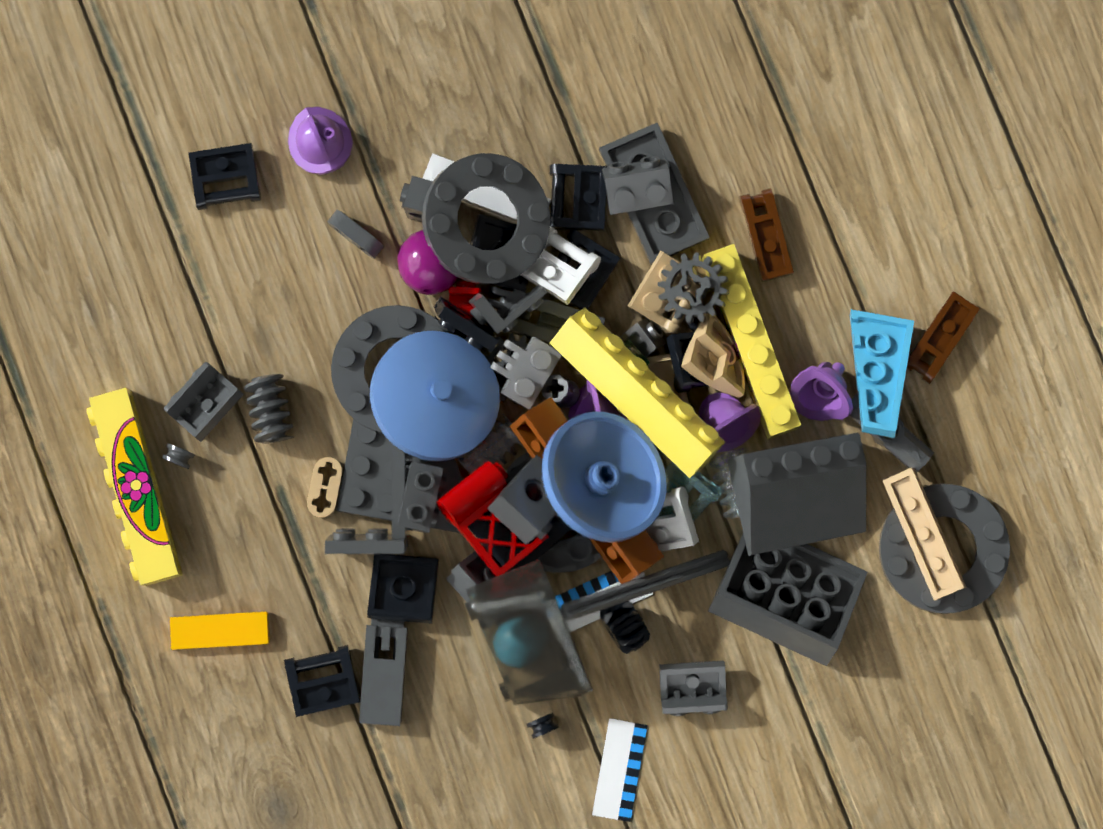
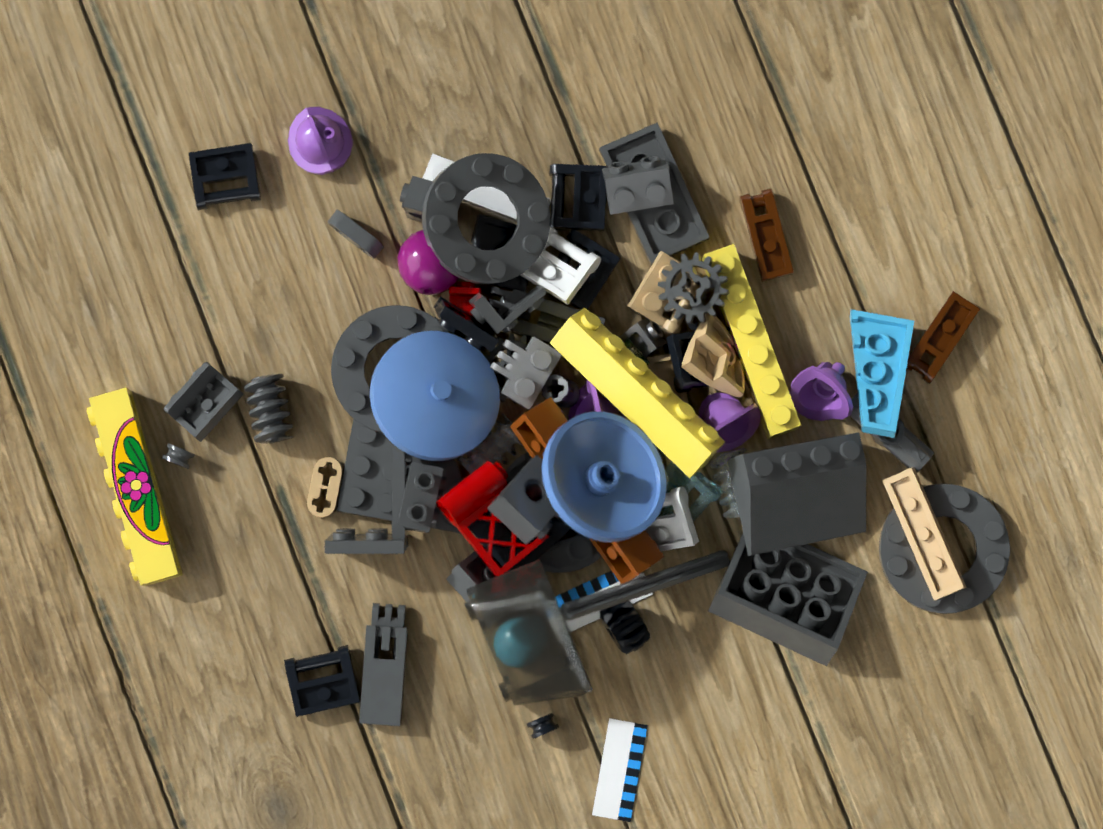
(219, 630): yellow tile -> none
(403, 588): black plate -> none
(693, 687): dark grey bracket -> none

